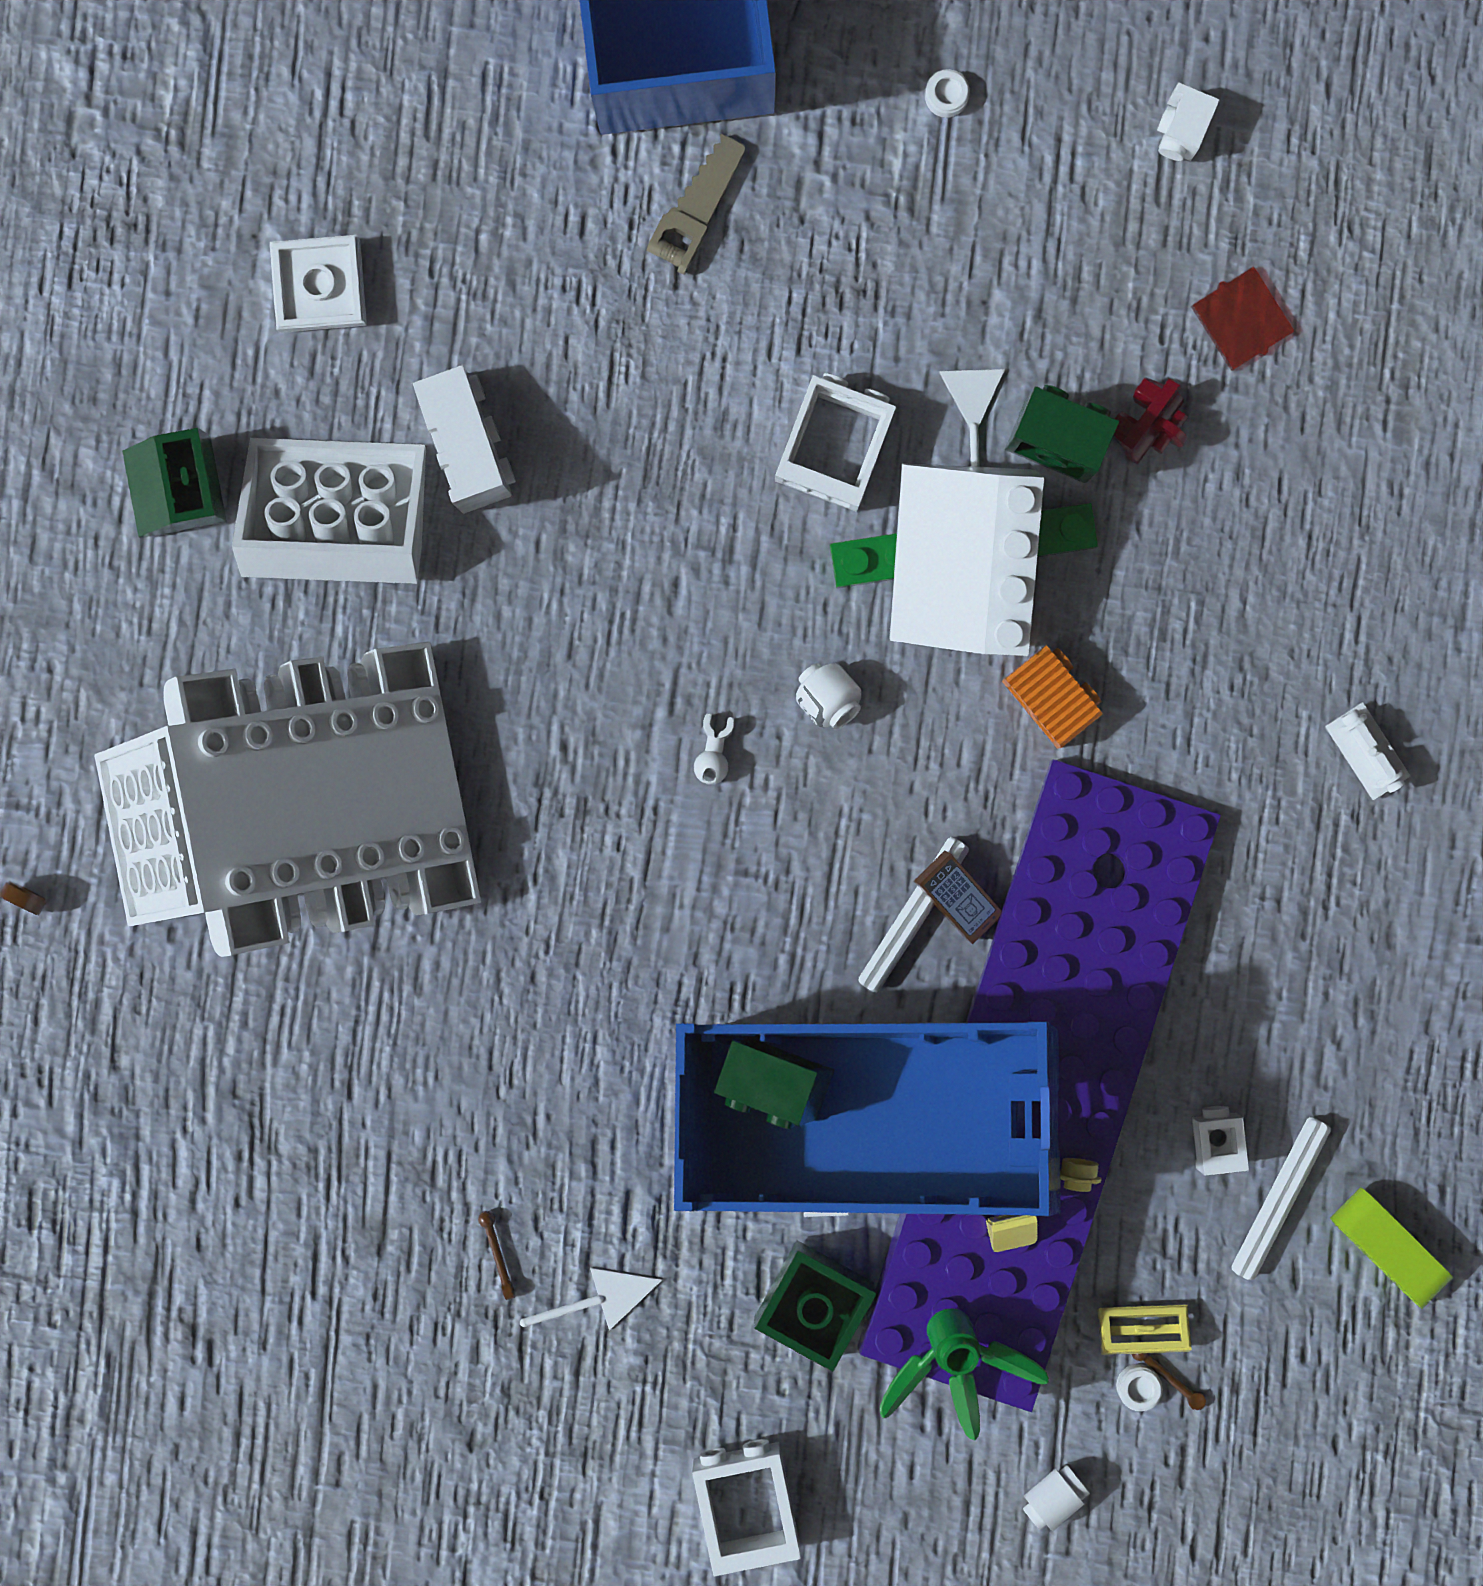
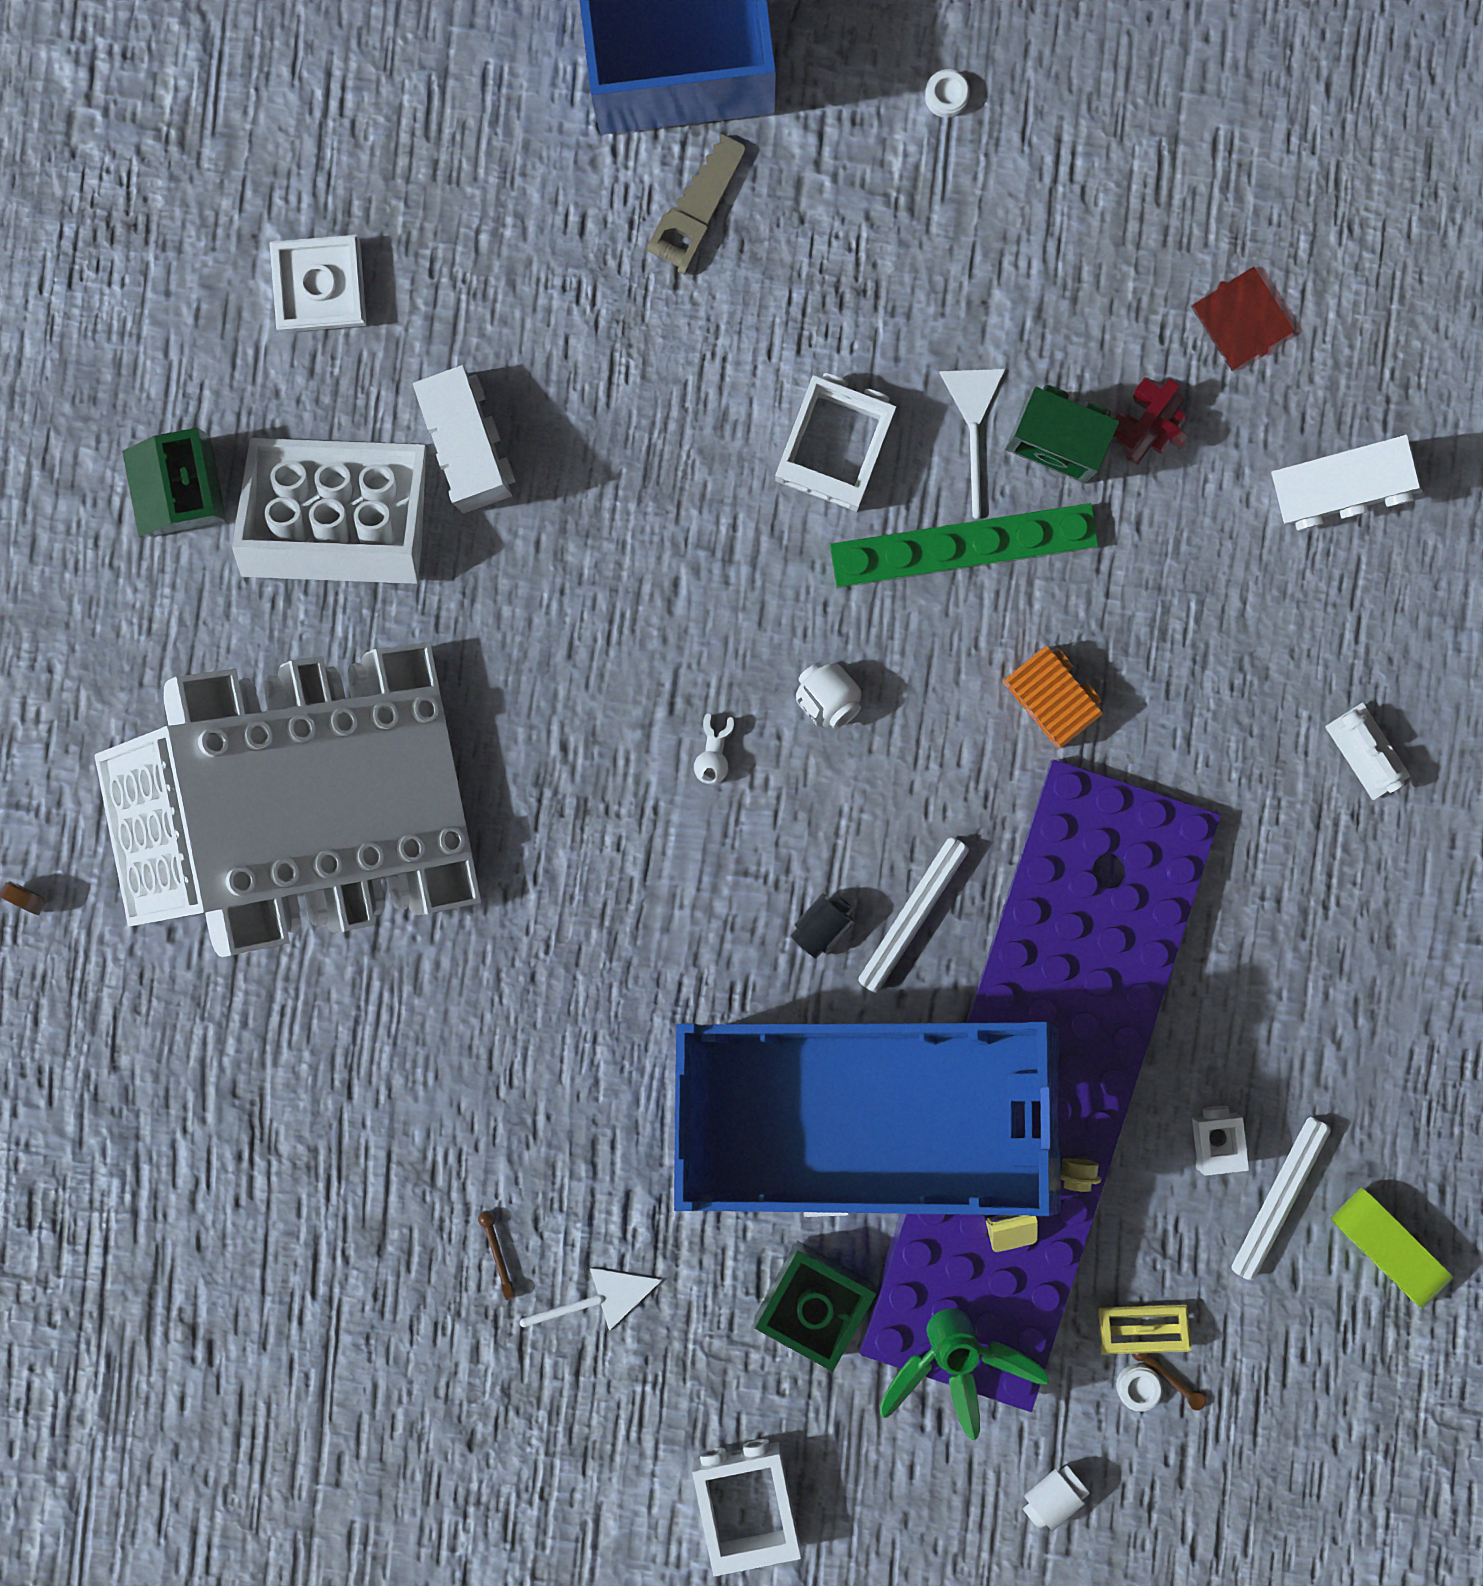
(773, 1082): dark green brick -> none
(823, 924): none -> black brick
(958, 897): tile -> none
(966, 558): white slope -> none
(1186, 123): white brick -> none
(1347, 482): none -> white wedge

